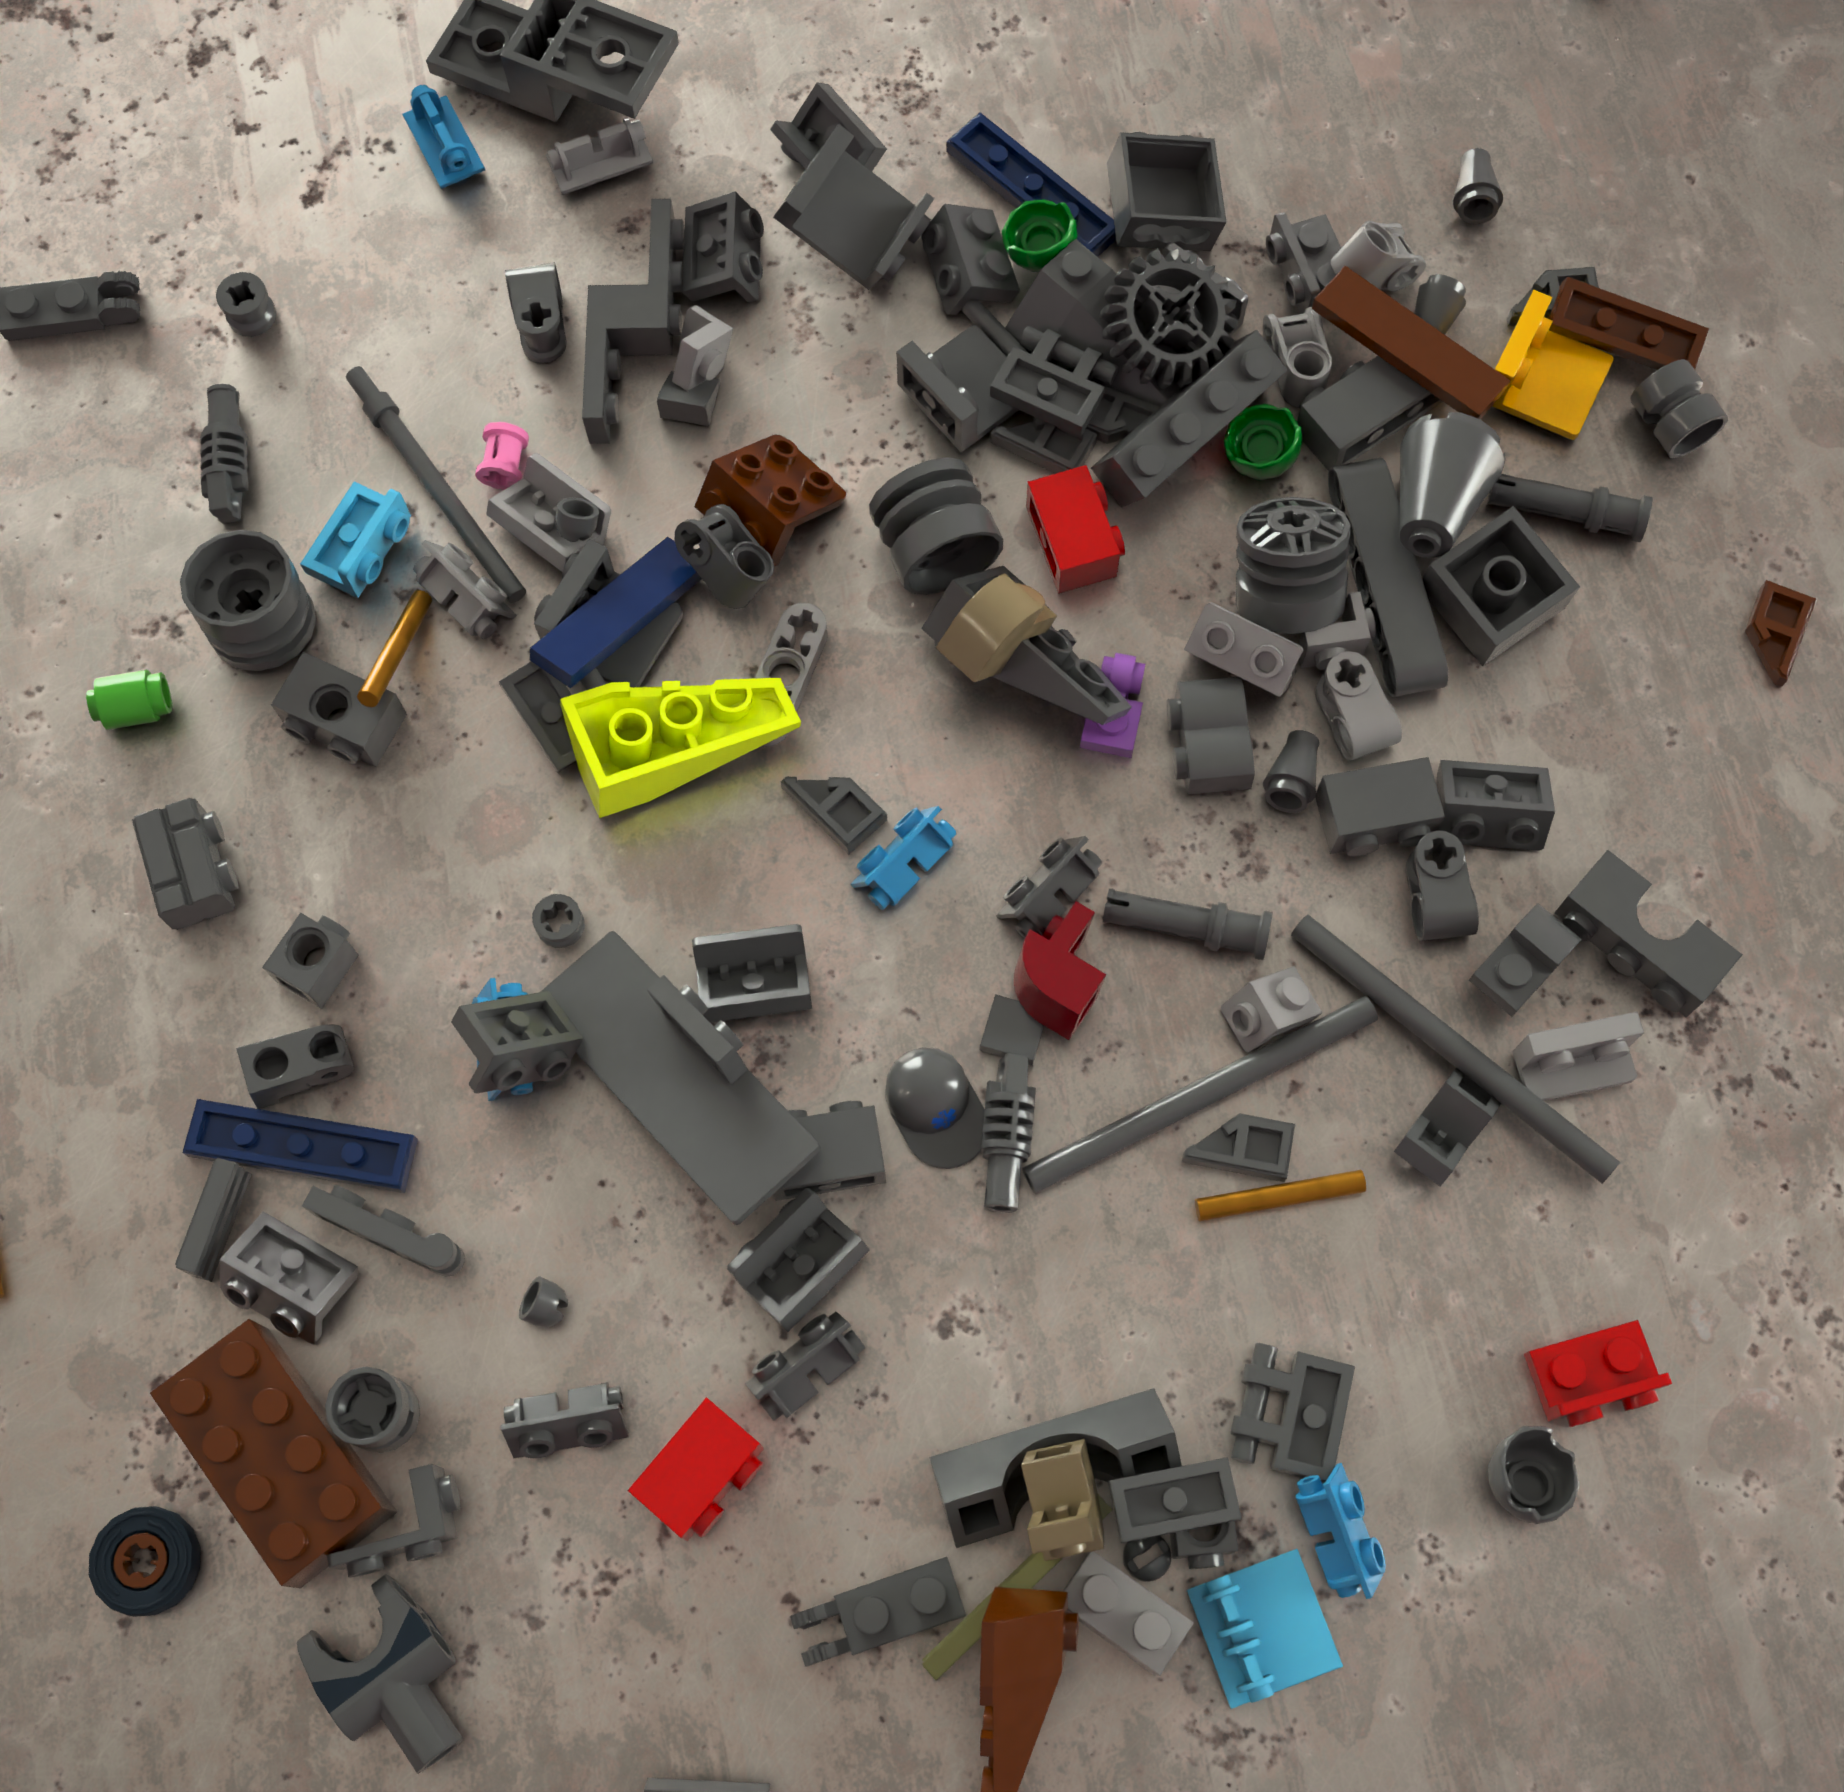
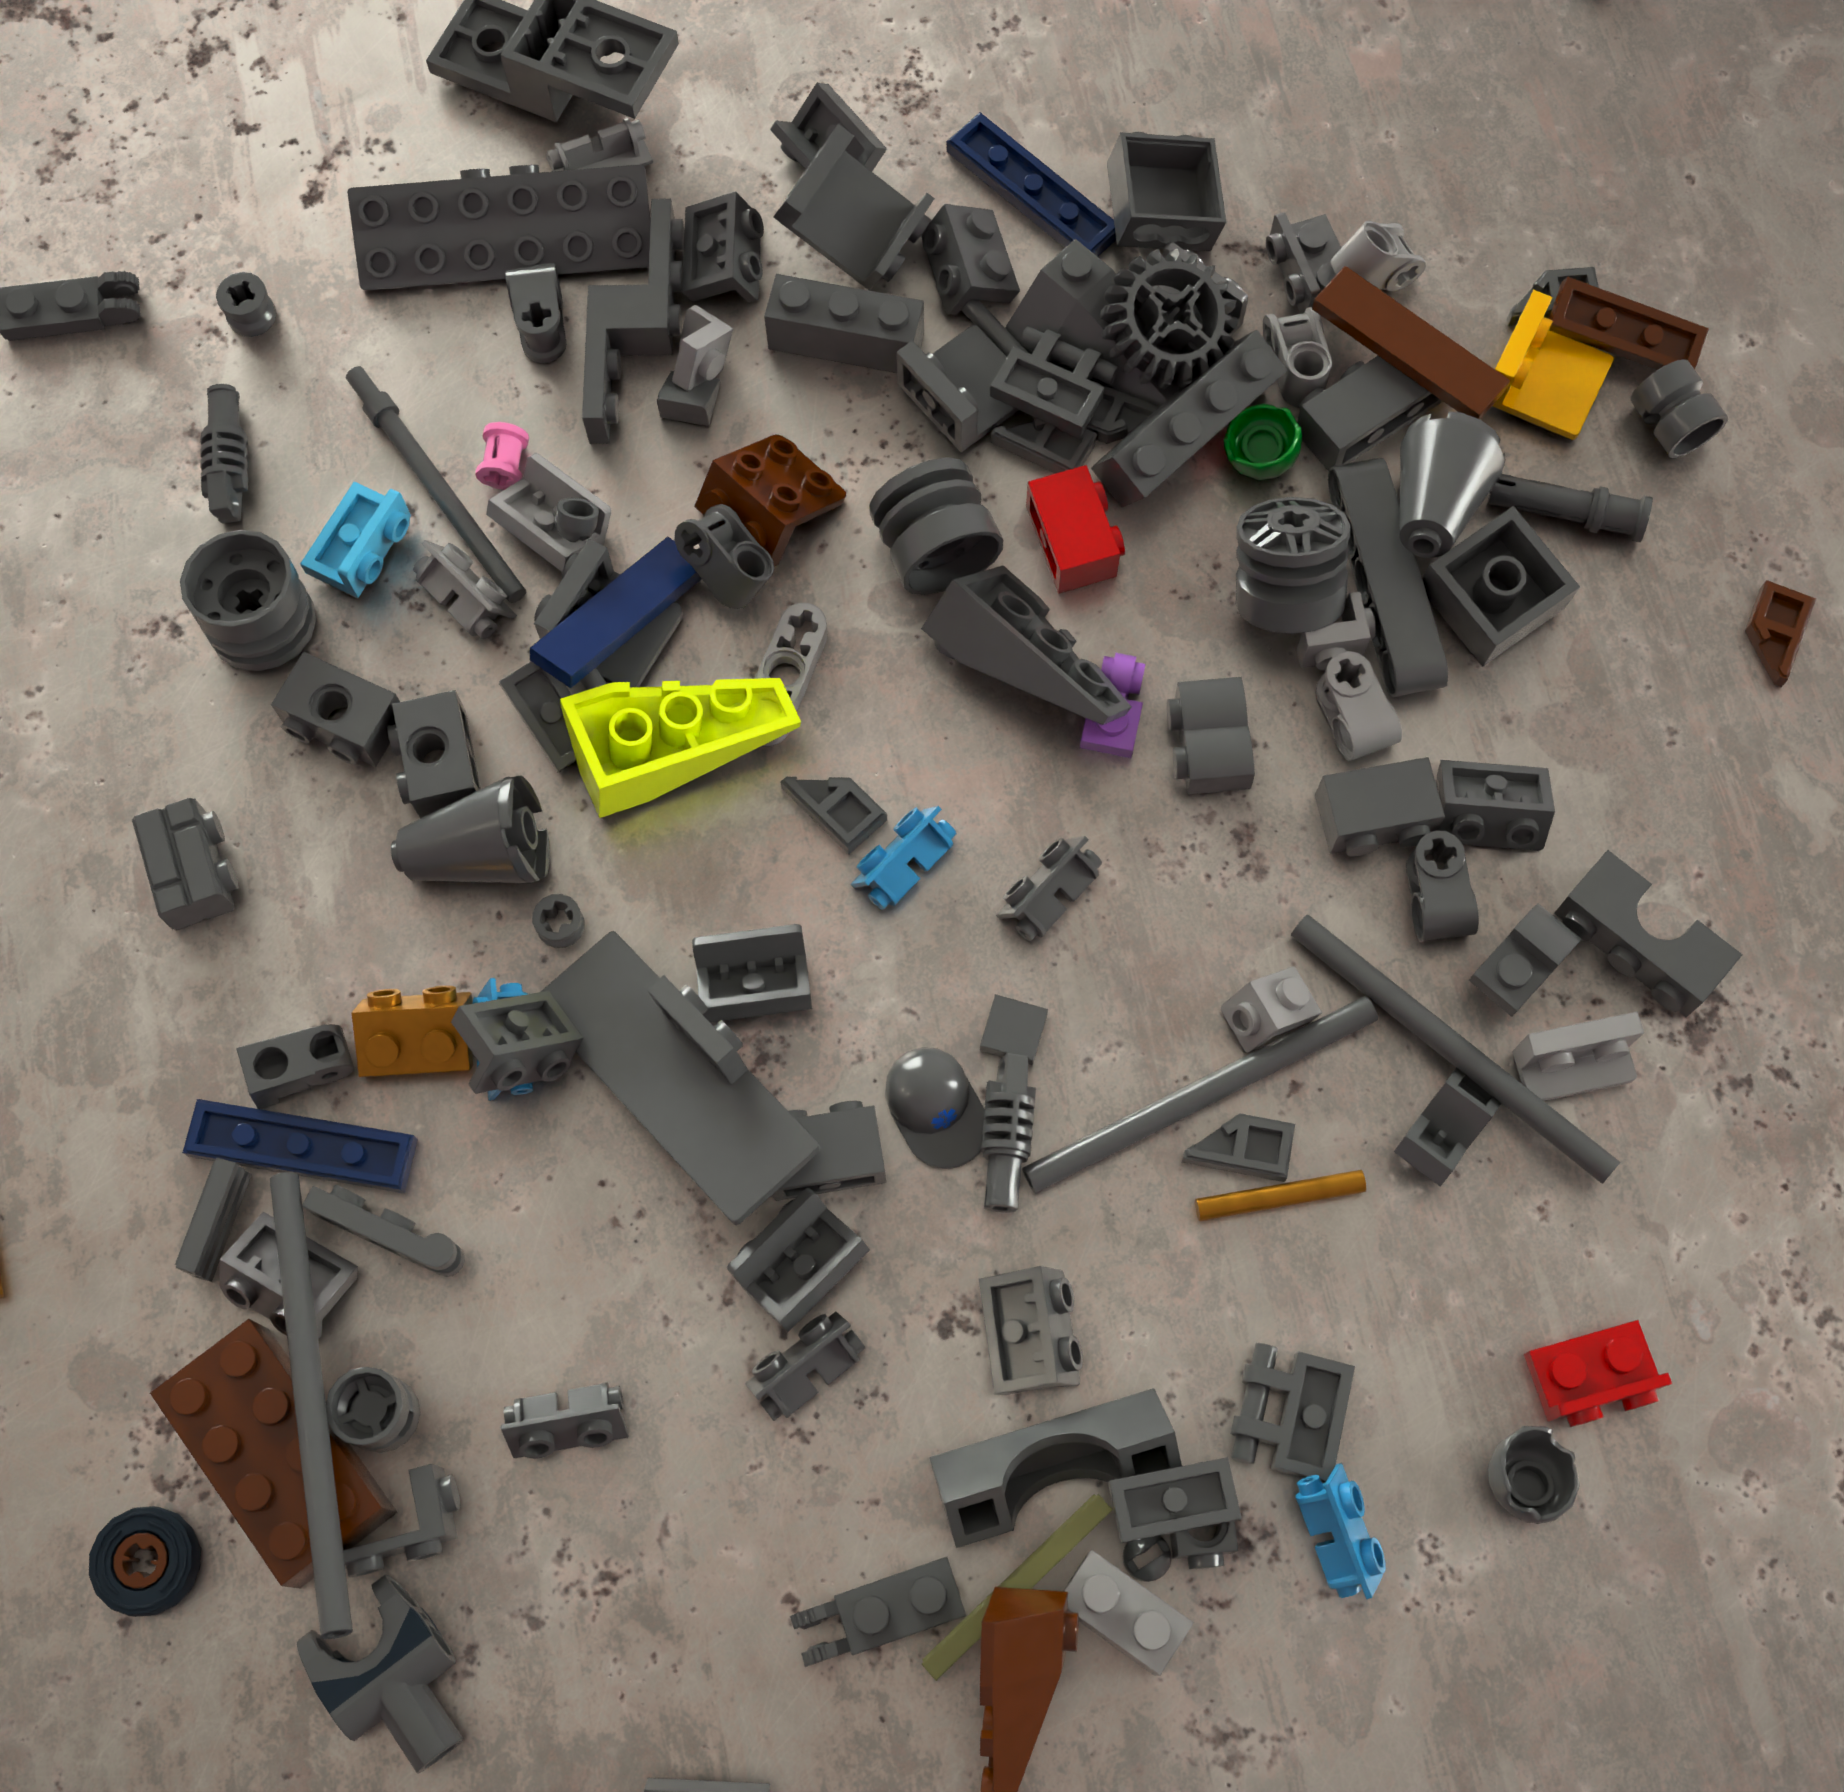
(129, 699): bright green brick -> none
(310, 1409): none -> dark grey piece
(319, 980): dark grey brick -> none
(394, 649): pearl gold bar -> none
(410, 1032): none -> pearl gold bracket
(426, 726): none -> dark grey brick
(441, 137): dark azure hinge -> none
(478, 838): none -> dark grey cone
(500, 223): none -> dark grey bracket
(541, 1303): dark grey hinge -> none
(698, 1471): red brick -> none
(841, 322): none -> dark grey brick
(993, 627): dark tan brick -> none
(1030, 1330): none -> dark grey bracket
(1038, 233): green hair -> none
(1053, 981): dark red brick -> none
(1062, 1501): dark tan brick -> none
(1215, 926): dark grey pin -> none
(1244, 649): light grey bracket -> none
(1264, 1628): medium azure hinge -> none
(1293, 775): dark grey cone -> none
(1440, 301): dark grey cone -> none
(1477, 189): dark grey cone -> none

